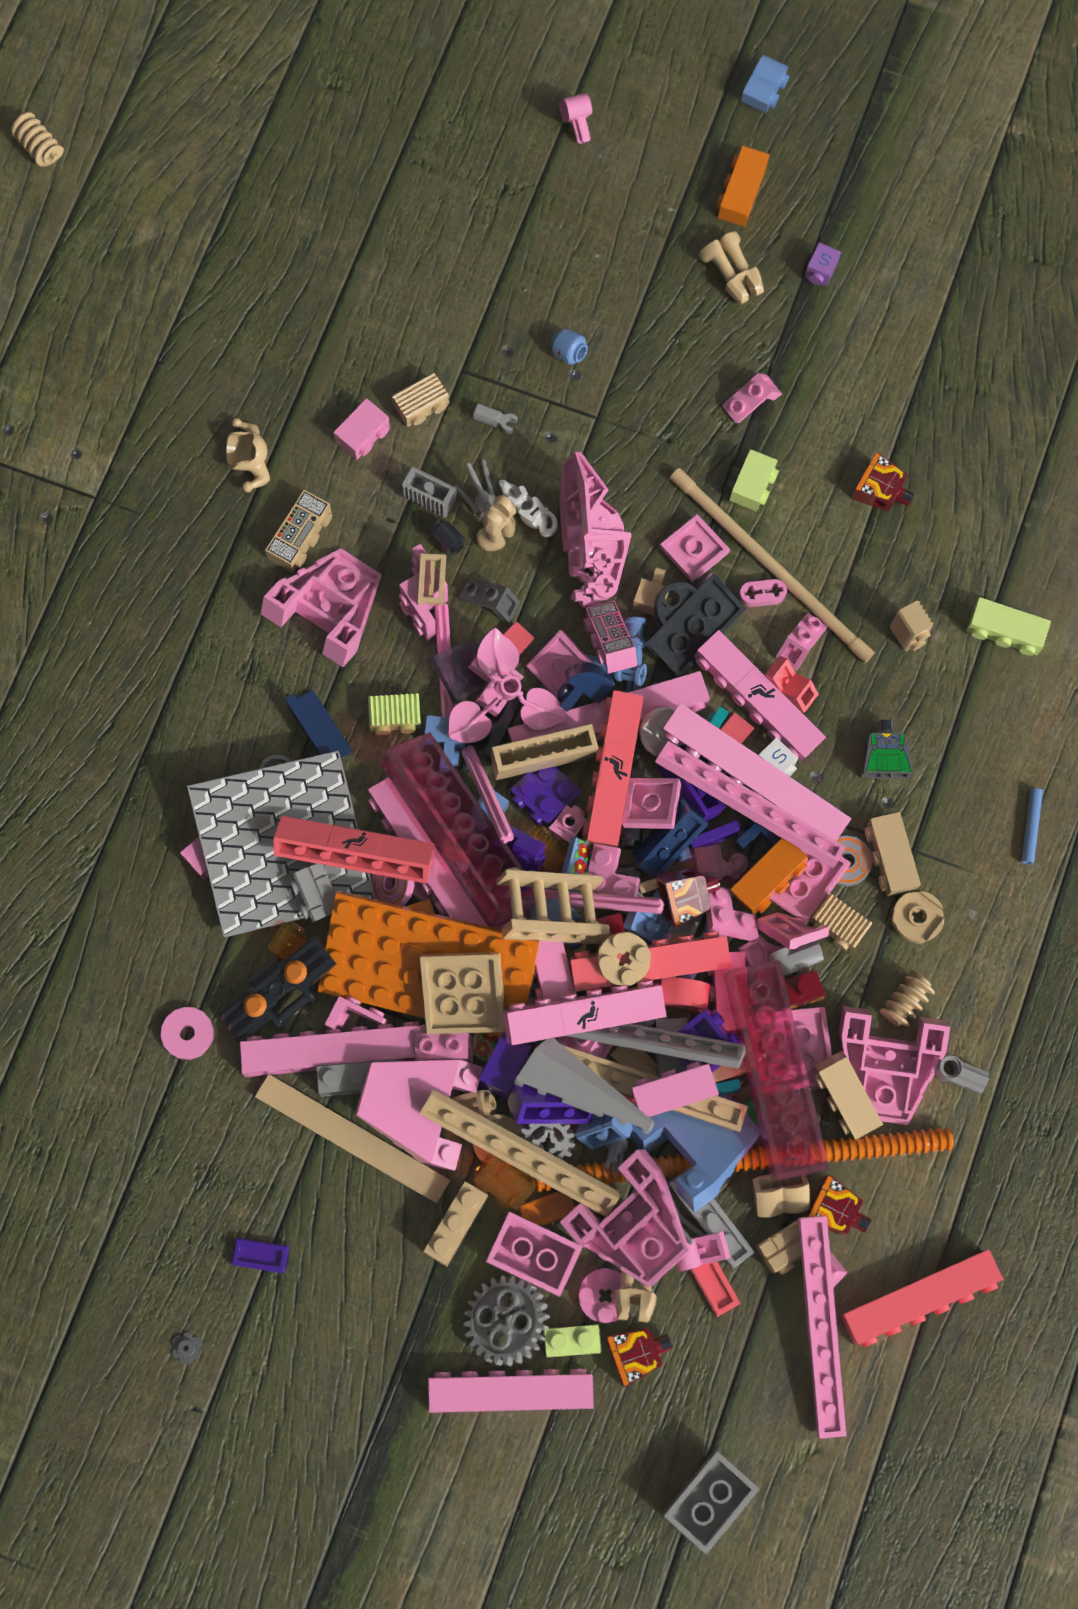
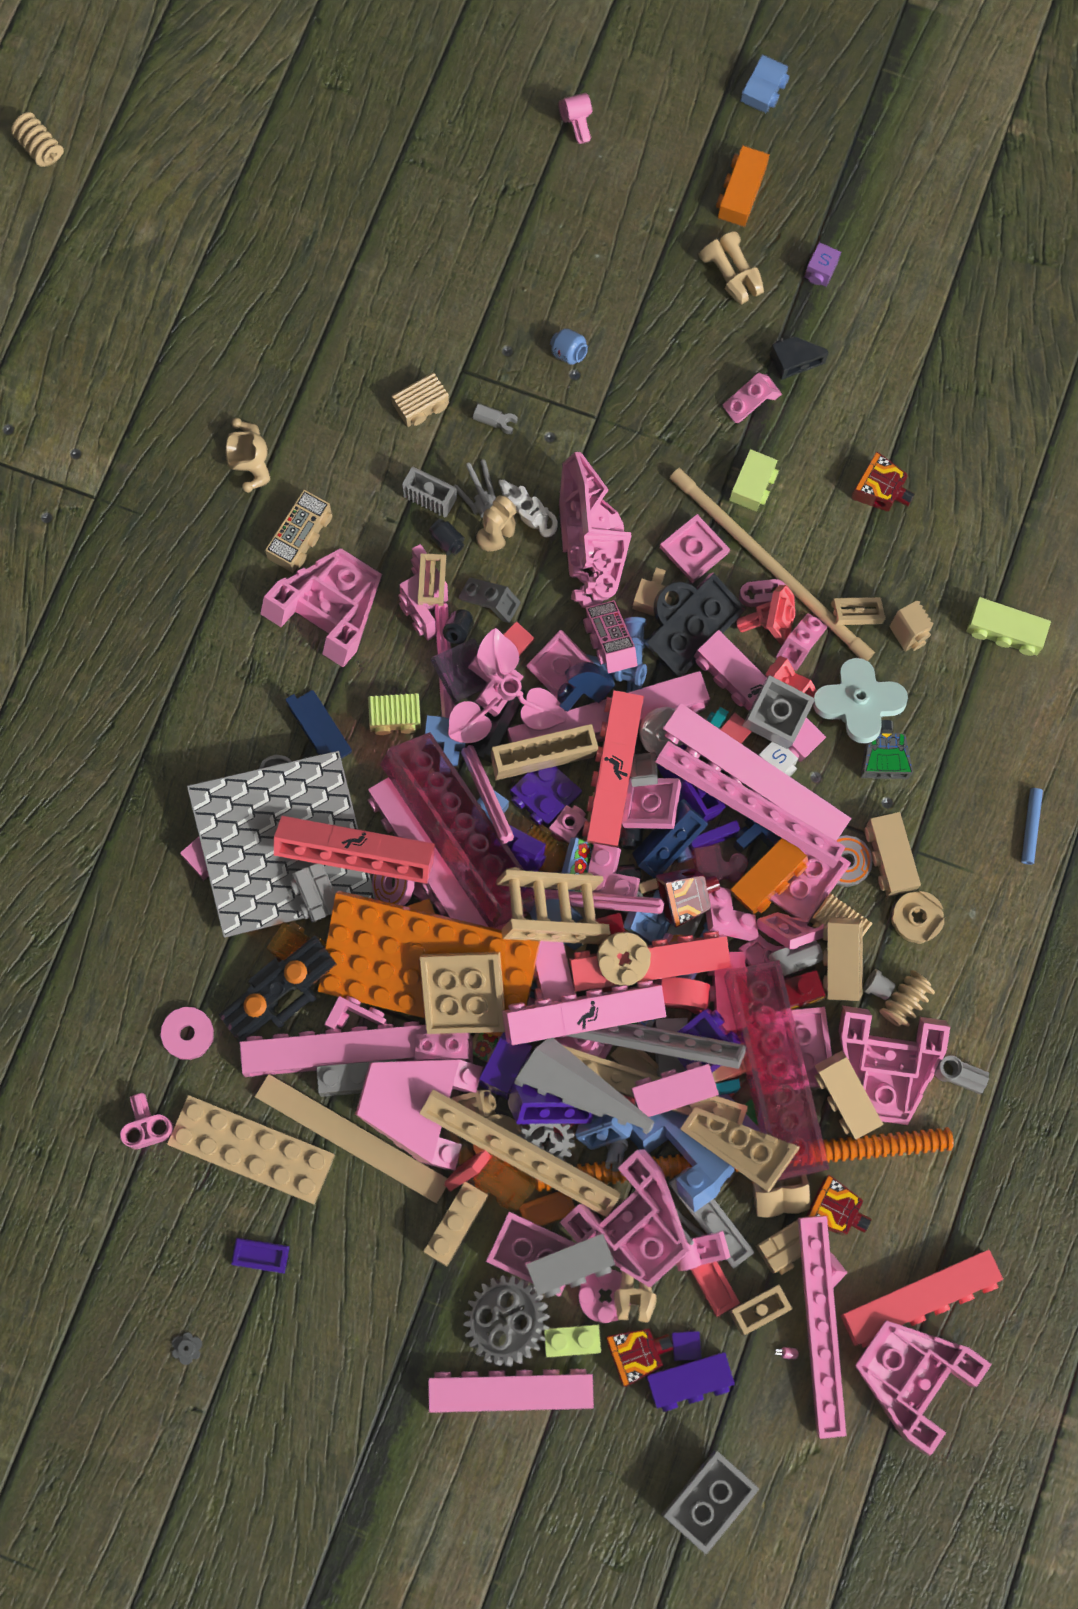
(145, 1123): none -> bright pink beam
(251, 1149): none -> tan plate
(362, 429): bright pink brick -> none
(458, 626): none -> black brick
(467, 1170): none -> coral tile
(571, 1266): none -> light grey brick
(644, 769): none -> light grey tile
(686, 1346): none -> dark purple tile
(690, 1381): none -> dark purple brick
(745, 1149): none -> tan wing
(760, 1310): none -> tan brick
(775, 615): none -> coral piece
(778, 712): none -> light grey brick
(788, 1353): none -> bright pink piece
(796, 356): none -> black slope
(844, 958): none -> tan brick
(858, 615): none -> tan tile
(860, 700): none -> light aqua plant
(878, 985): none -> light grey piece
(907, 1372): none -> bright pink wedge

